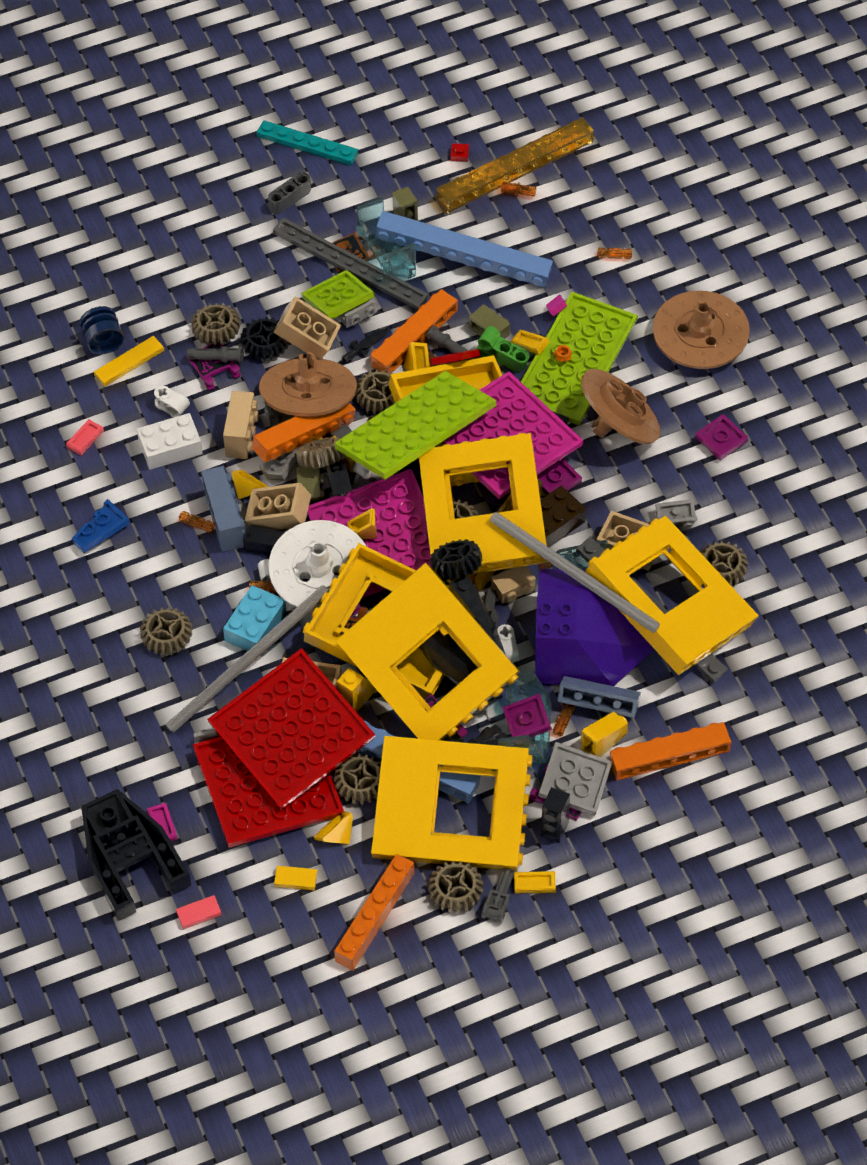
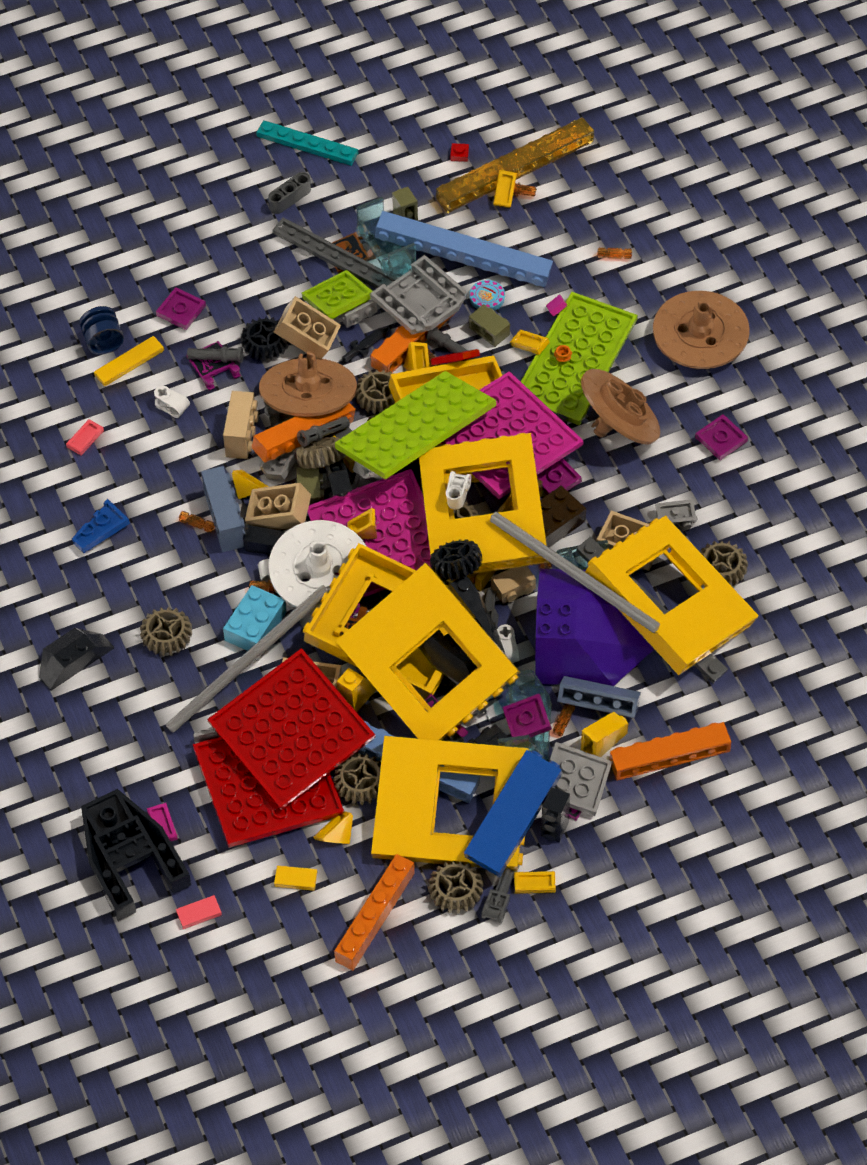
(71, 655): none -> black wedge
(169, 441): white brick -> none
(180, 308): none -> magenta plate
(215, 320): dark tan gear -> none
(316, 433): none -> dark grey pin
(421, 297): none -> light grey wedge
(457, 486): none -> white piece
(487, 293): none -> medium azure tile
(492, 344): bright green piece -> none
(504, 189): none -> yellow tile
(513, 812): none -> blue brick

